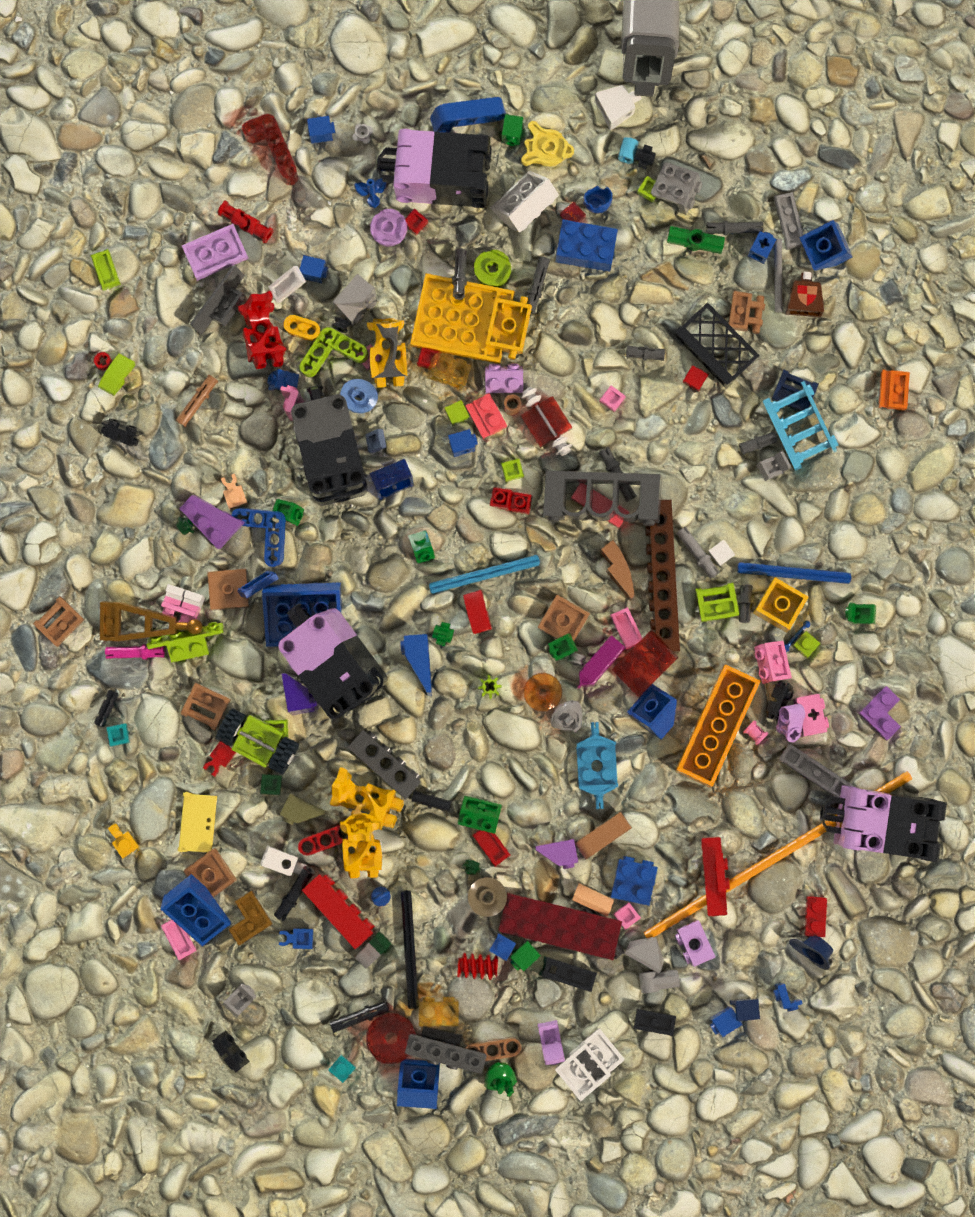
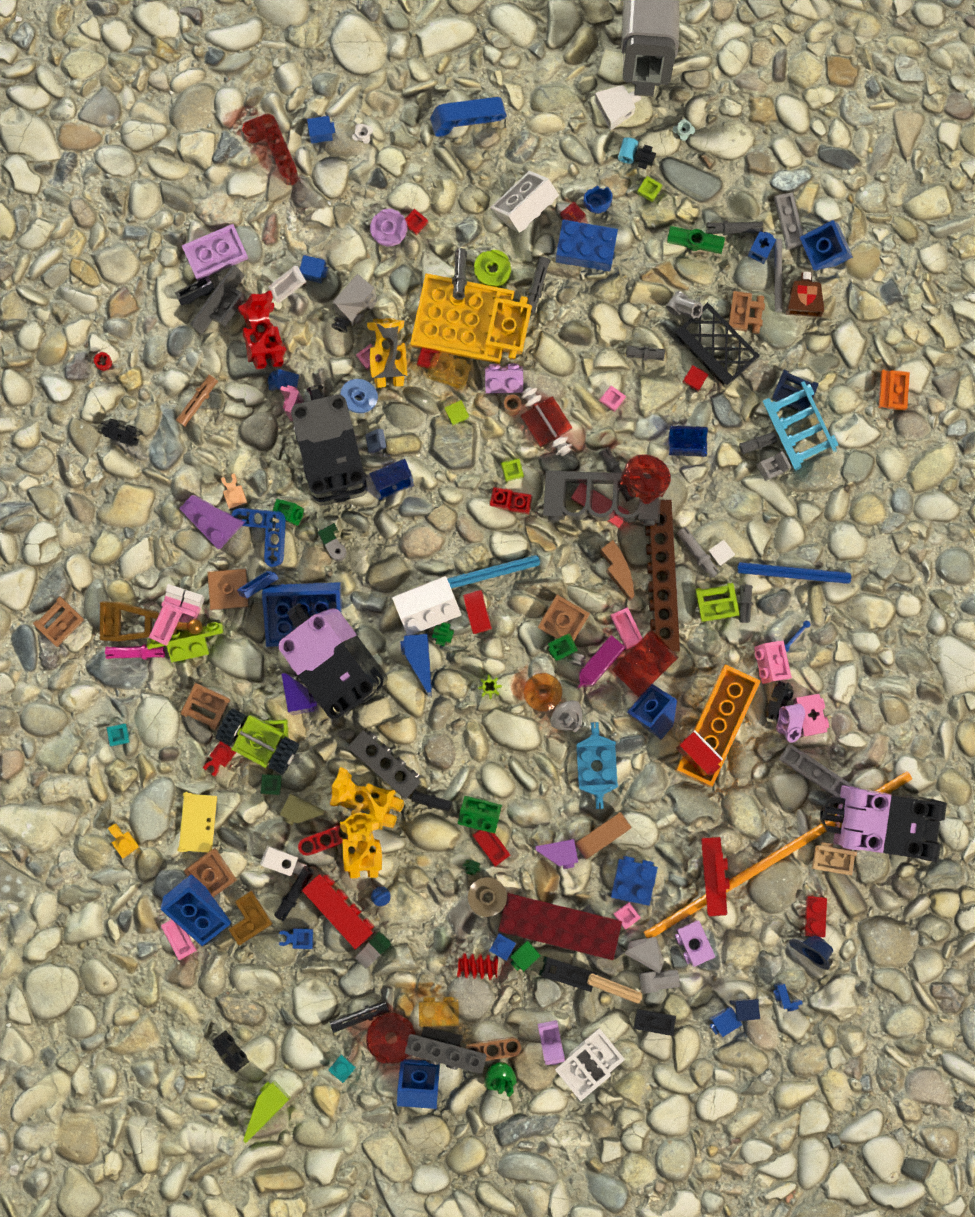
(105, 269): lime tile -> none
(106, 708): black axle -> none
(115, 374): lime slope -> none
(166, 623): none -> bright pink tile
(184, 525): dark green plate -> none
(190, 293): none -> black plate
(240, 218): red piece -> none
(240, 999): light grey bracket -> none
(266, 1106): none -> lime slope
(302, 328): yellow plate -> none
(334, 344): lime beam -> none
(336, 550): none -> leg
(371, 189): blue plant -> none
(409, 949): black axle -> none
(421, 546): green bracket -> none
(426, 606): none -> white slope
(438, 168): black piece -> none
(462, 442): blue brick -> none
(486, 416): coral plate -> none
(512, 130): green brick -> none
(546, 147): light yellow tile -> none
(593, 899): light nougat tile -> none
(614, 988): none -> tan axle
(639, 485): none -> clear red plate
(677, 186): light grey bracket -> none
(683, 305): none -> light grey piece
(688, 441): none -> clear blue bracket
(689, 129): none -> light aqua plate
(699, 754): none -> red piece
(755, 732): bright pink bush -> none
(780, 605): yellow brick -> none
(806, 644): lime plate -> none
(833, 859): none -> tan bracket
(861, 613): green bracket -> none
(877, 715): medium lavender plate -> none

